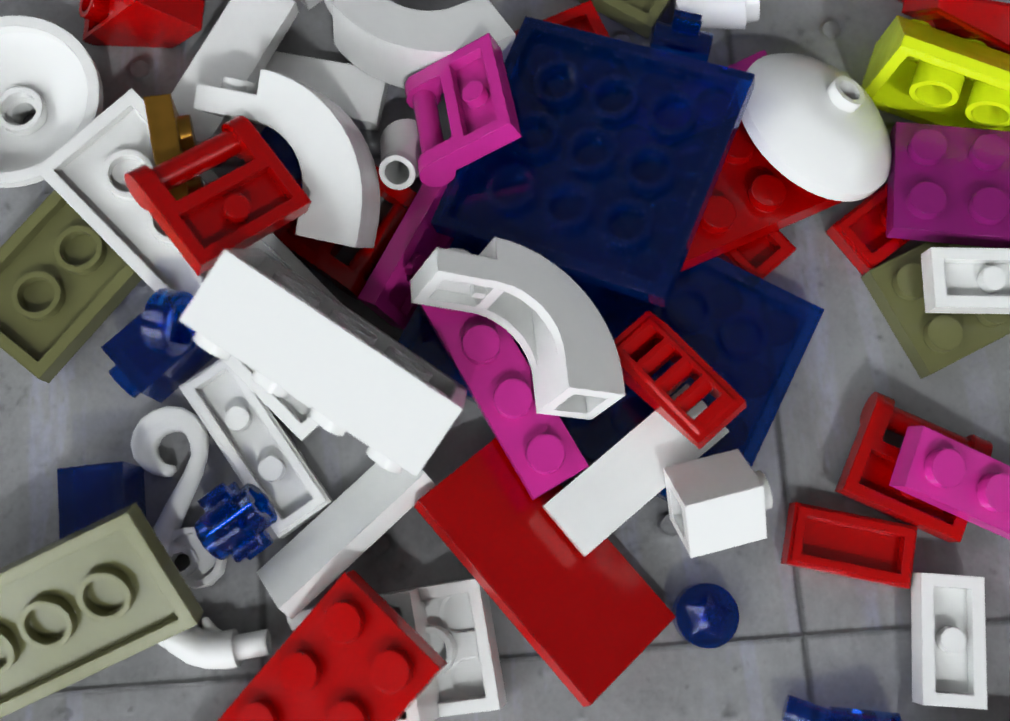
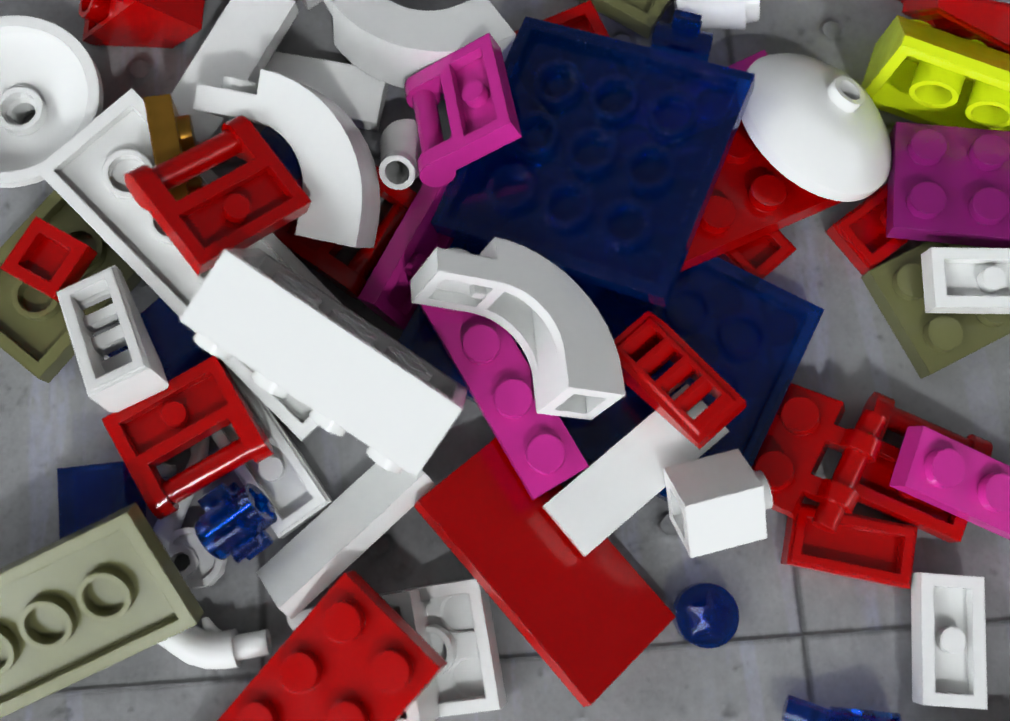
(48, 258): none -> red plate
(125, 376): none -> white slope
(161, 324): clear blue tile -> none
(178, 418): none -> red plate
(796, 446): none -> red plate

